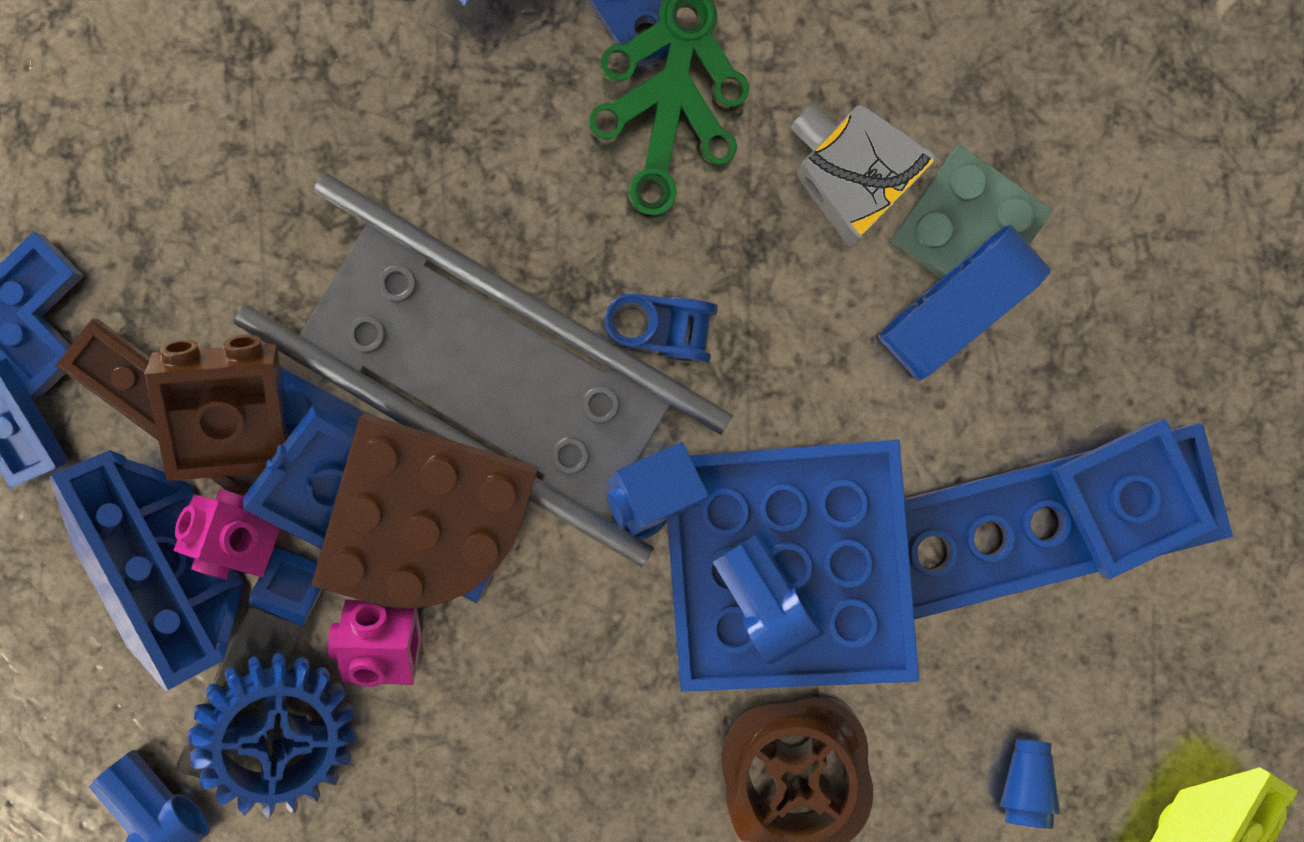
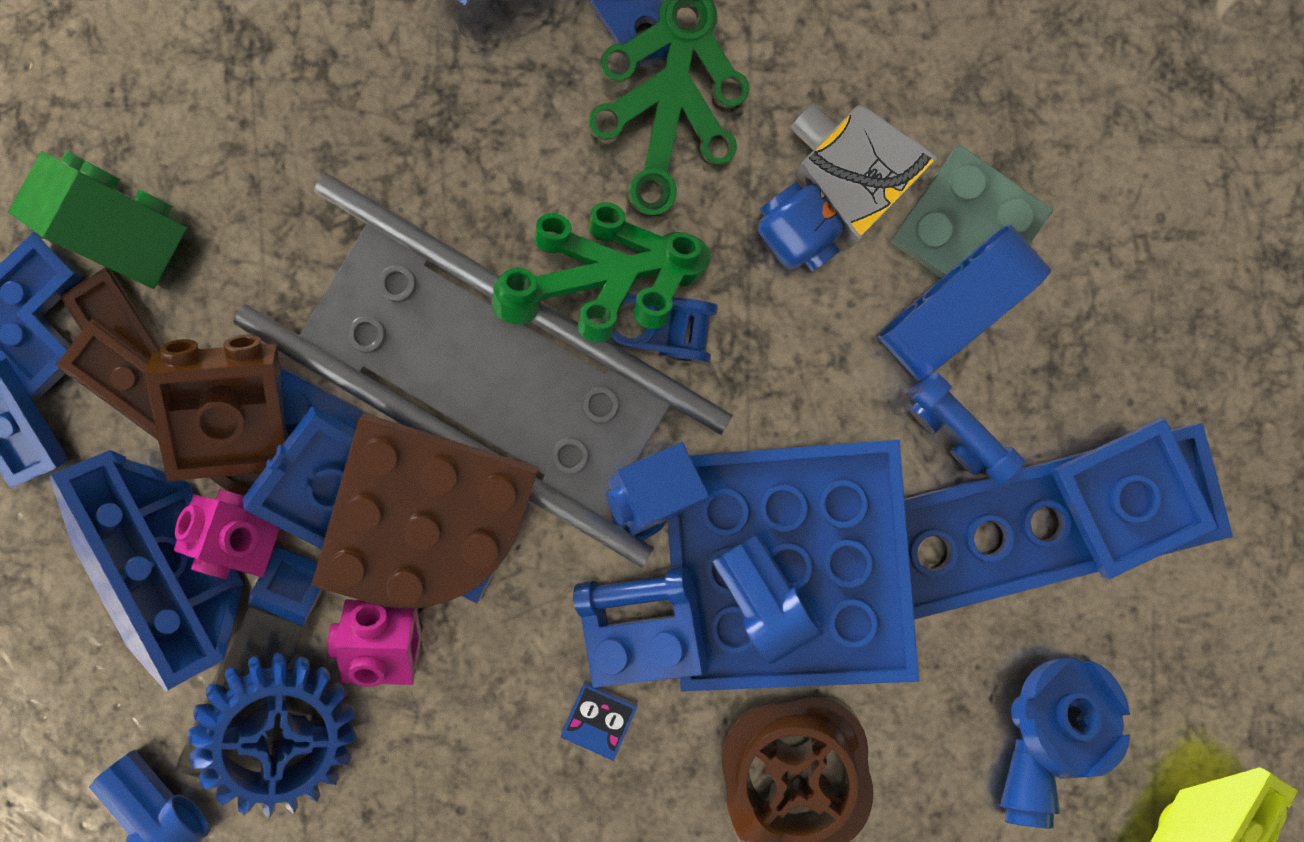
(83, 212): none -> green brick
(111, 301): none -> reddish brown tile
(599, 720): none -> tile
(645, 647): none -> blue plate
(675, 258): none -> green plant
(801, 227): none -> blue head
(975, 446): none -> blue plate
(1045, 726): none -> blue plate

